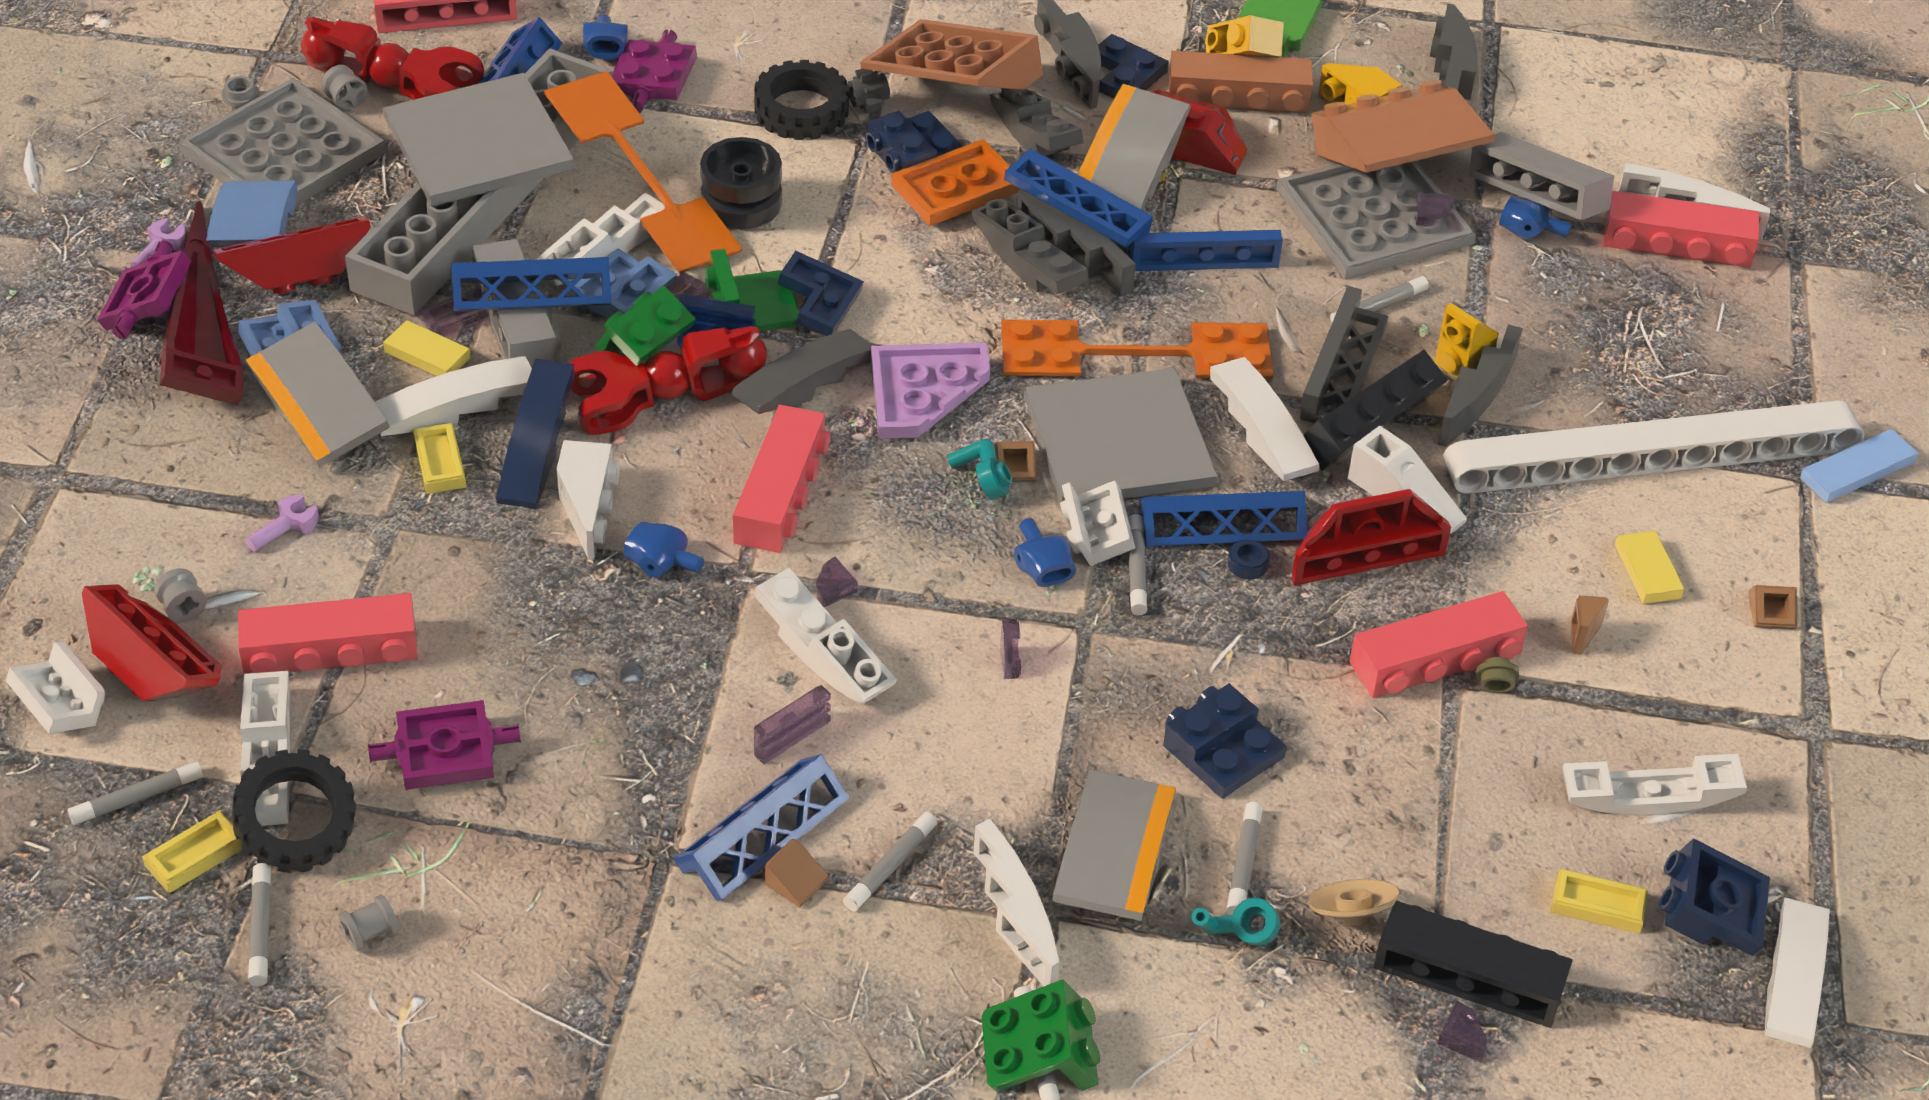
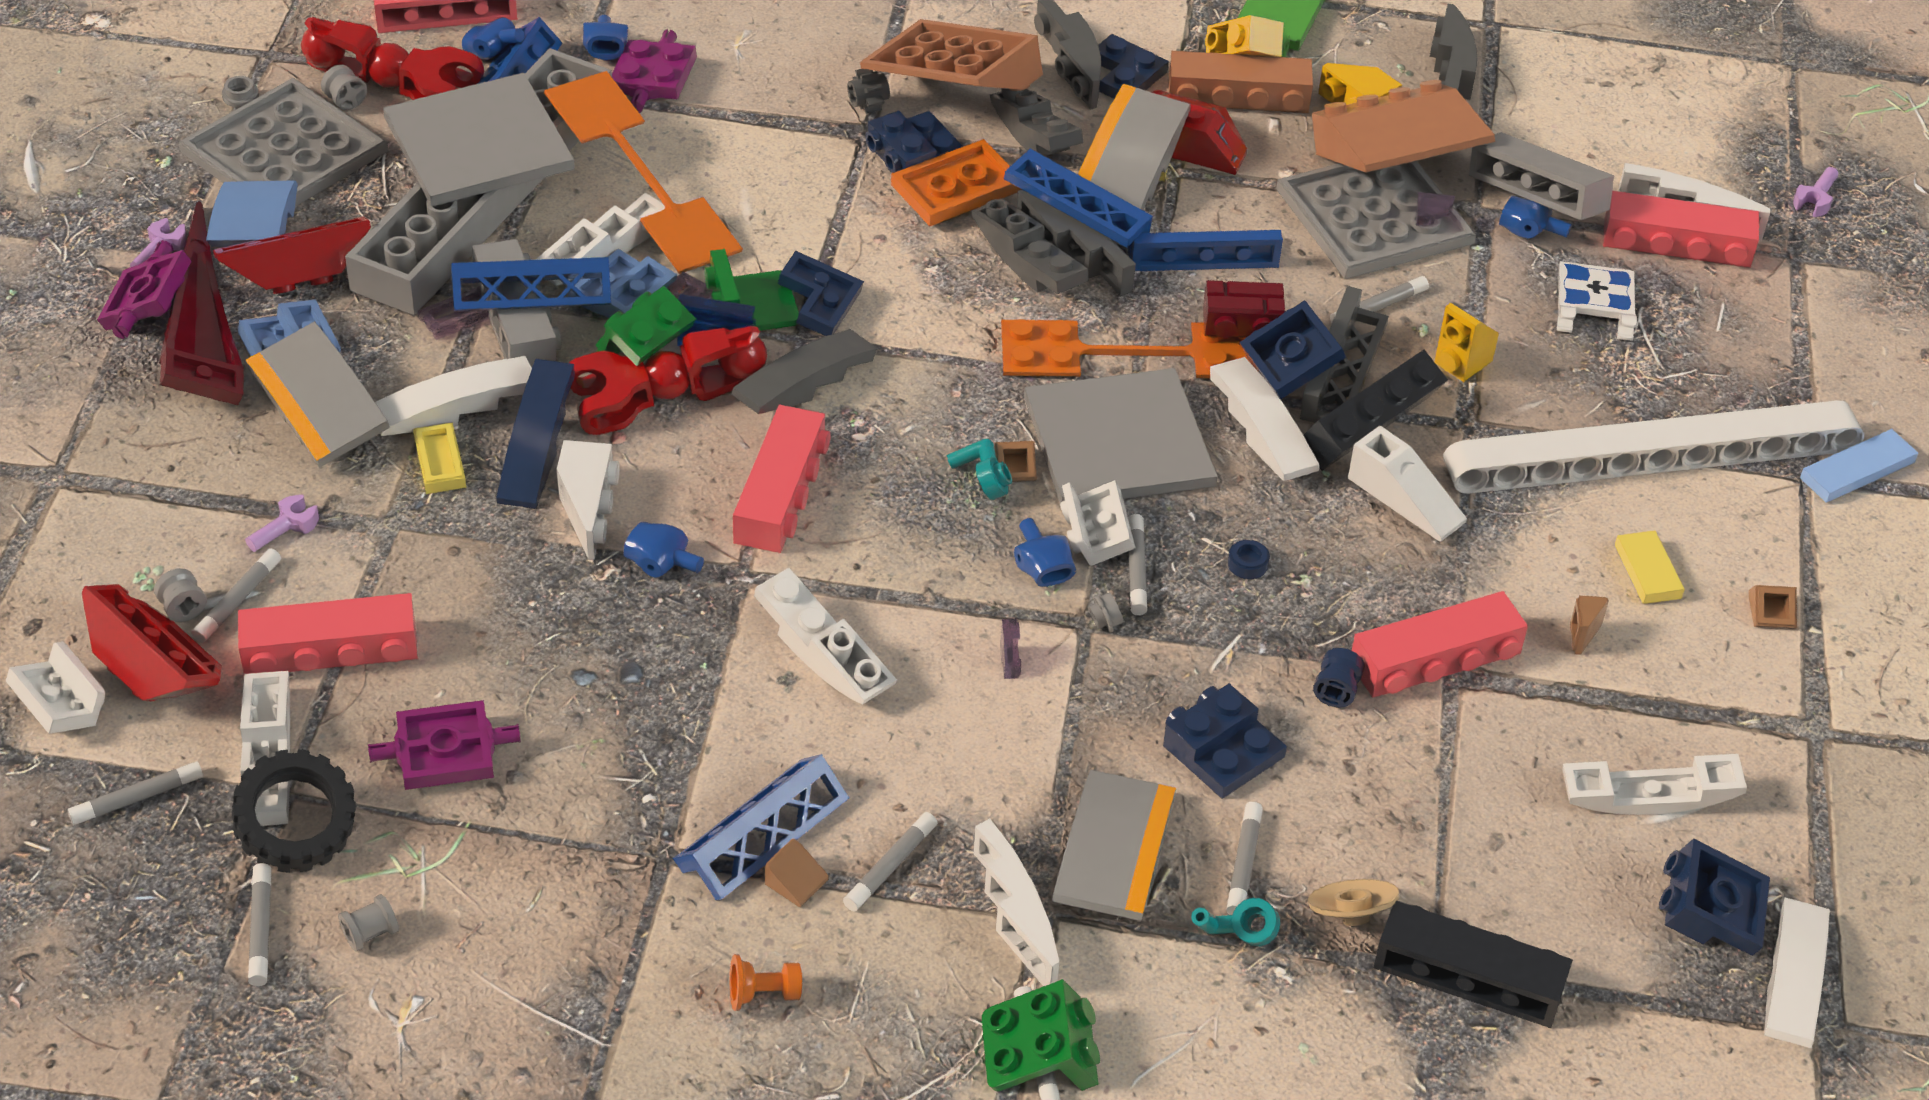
(193, 852): light yellow tile -> none
(236, 595): none -> light grey bar
(426, 349): light yellow tile -> none
(491, 39): none -> blue piece
(742, 181): black wheel -> none
(746, 982): none -> orange piece
(792, 724): clear purple tile -> none
(801, 122): black tyre -> none
(834, 583): clear purple tile -> none
(924, 383): lavender plate -> none
(1105, 612): none -> light grey plate
(1223, 503): blue fence -> none
(1240, 307): none -> dark red brick
(1292, 349): none -> dark blue plate
(1338, 677): none -> dark blue wheel
(1370, 536): red wedge -> none
(1463, 1033): clear purple tile -> none
(1478, 388): dark grey slope -> none
(1497, 675): olive plate -> none
(1596, 293): none -> white flag
(1599, 900): light yellow tile -> none
(1817, 194): none -> lavender bar

